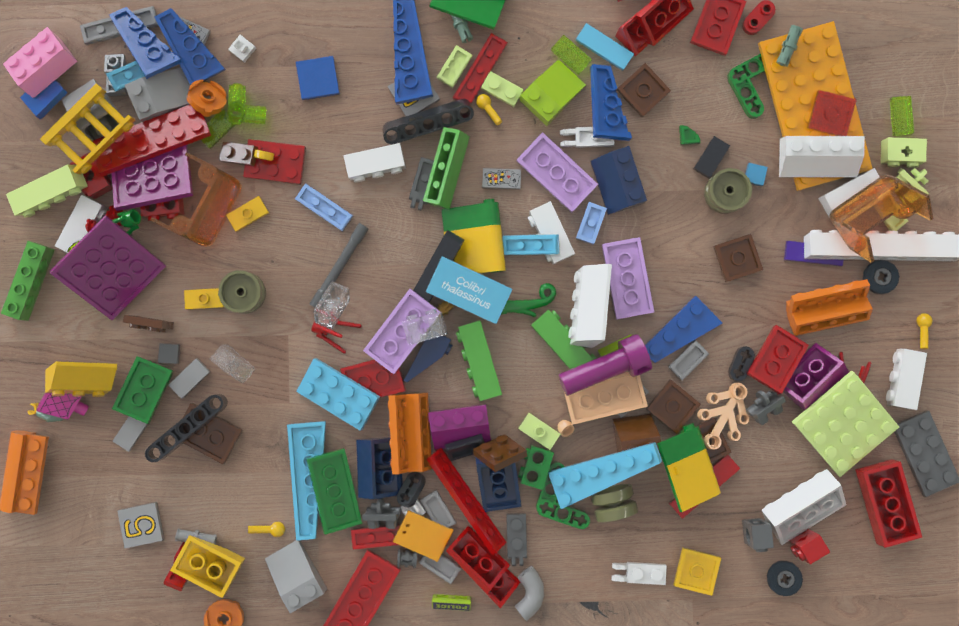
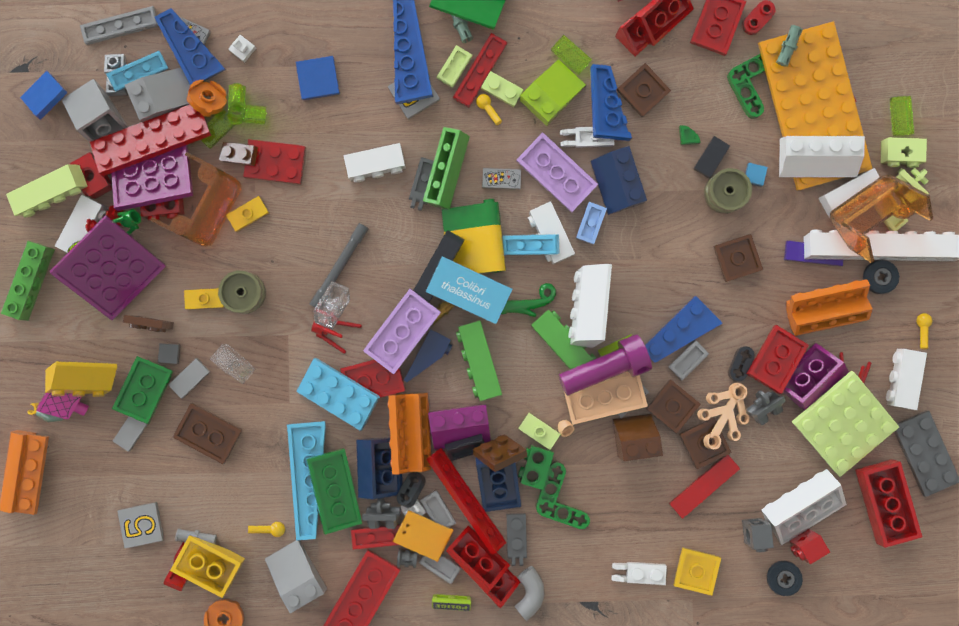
(40, 62): bright pink brick -> none
(68, 123): yellow fence -> none
(143, 44): wing -> none
(177, 430): black beam -> none
(264, 155): yellow tile -> none
(324, 207): light blue tile -> none
(415, 334): clear brick -> none
(422, 129): black beam -> none
(595, 475): medium azure wing -> none
(604, 47): medium azure tile -> none
(614, 503): olive wheel -> none
(628, 278): lavender plate -> none
(689, 467): yellow door -> none
(831, 113): clear red tile -> none

